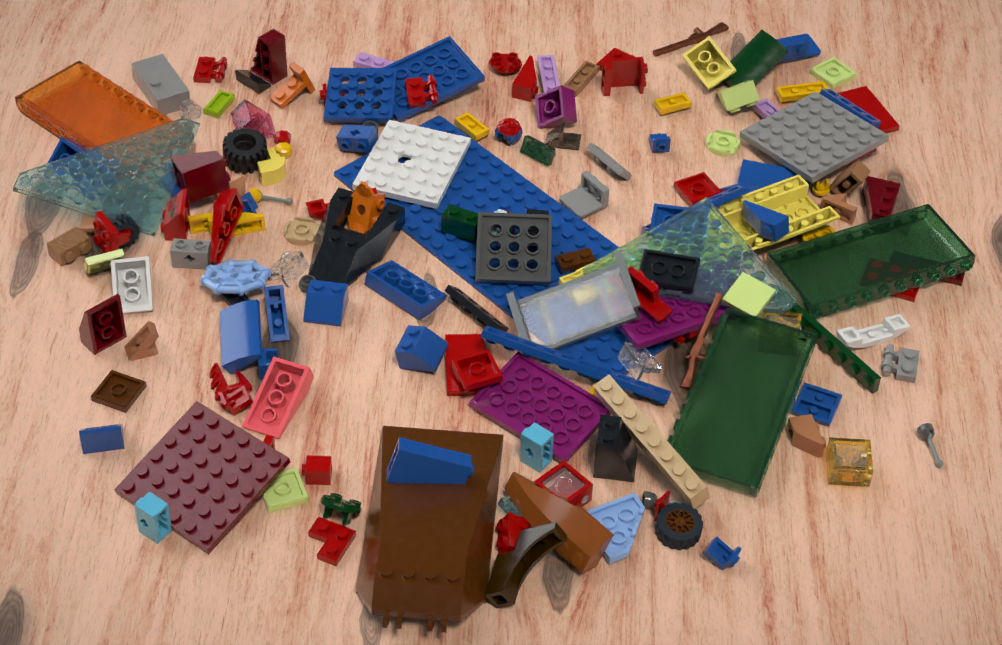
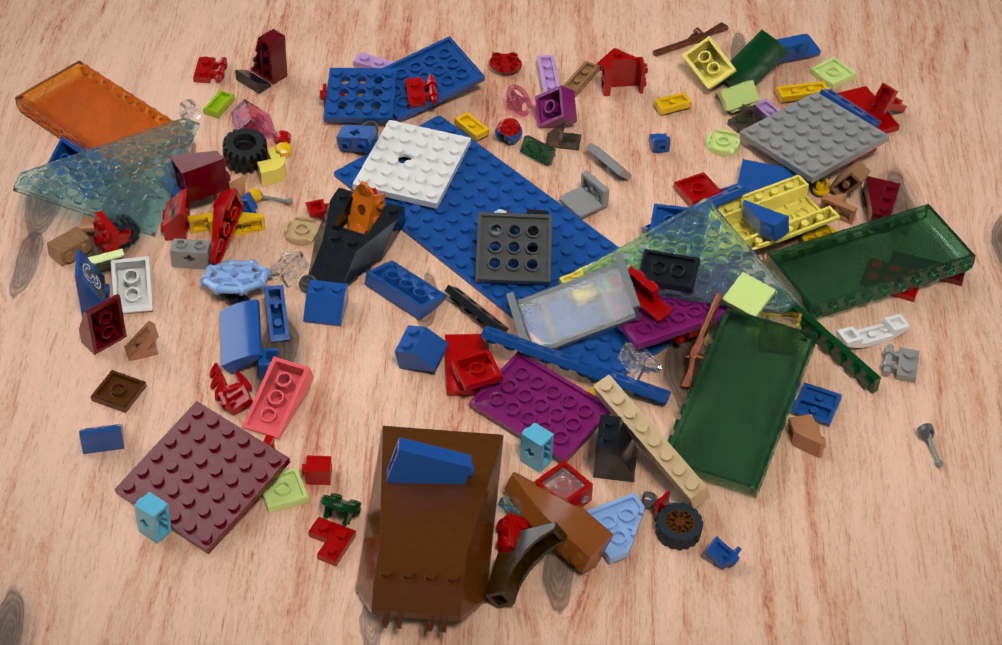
(89, 283): none -> blue slope
(160, 83): light grey brick -> none
(292, 86): orange bracket -> none
(460, 222): dark green slope -> none
(515, 101): none -> clear pink piece
(525, 84): red slope -> none
(574, 260): reddish brown plate -> none
(745, 119): none -> clear smoke slope
(849, 462): clear yellow piece -> none
(884, 100): none -> red bracket

